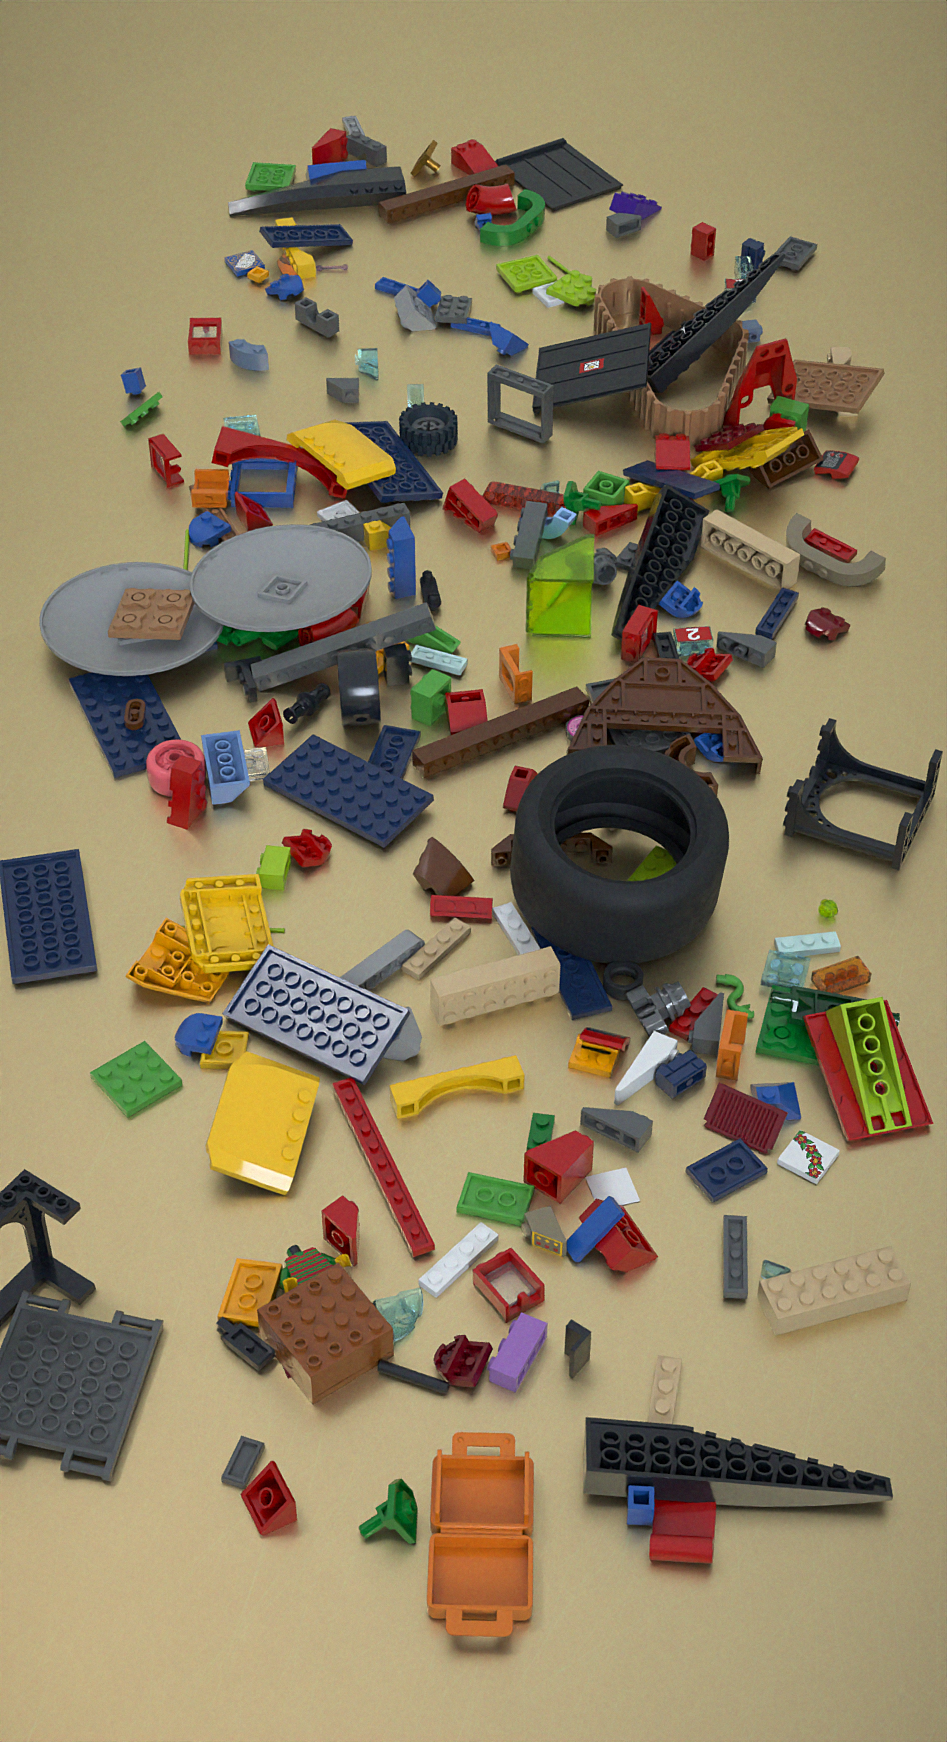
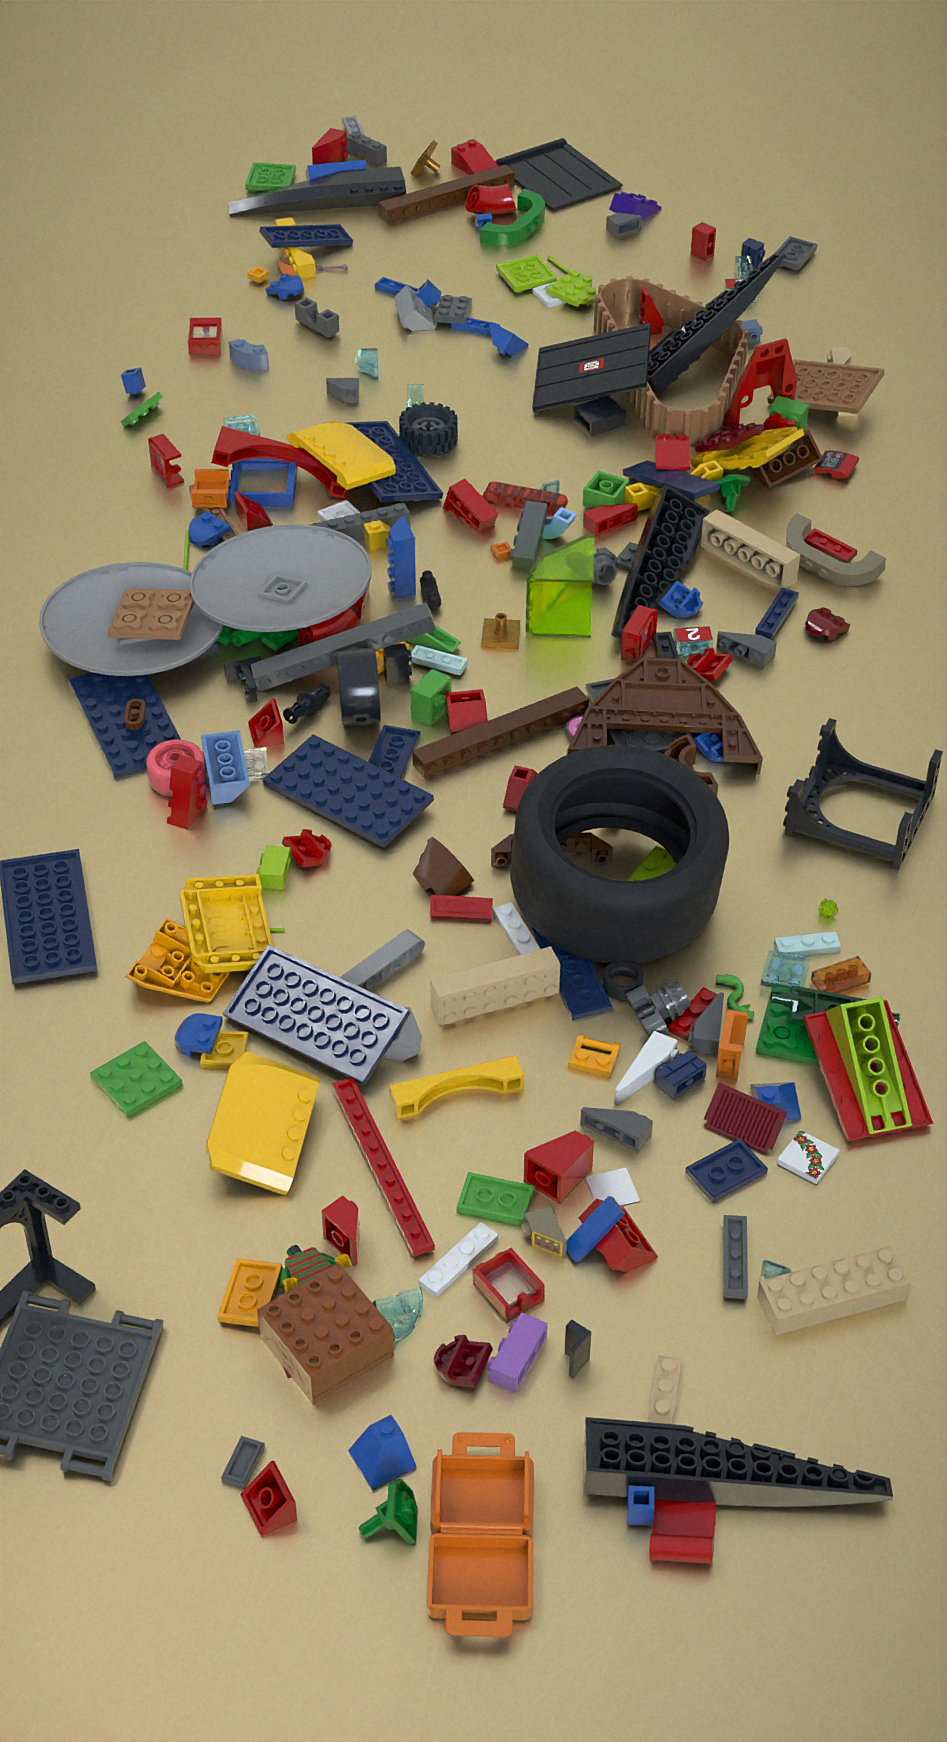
(243, 262): tile -> none
(245, 1343): black hinge -> none
(382, 1453): none -> blue slope
(413, 1376): black piece -> none
(436, 948): tan plate -> none
(500, 632): none -> pearl gold tile
(501, 375): dark grey window -> none
(510, 670): orange panel -> none
(540, 1129): green plate -> none
(578, 501): green piece -> none
(600, 415): none -> black brick
(604, 1039): red slope -> none

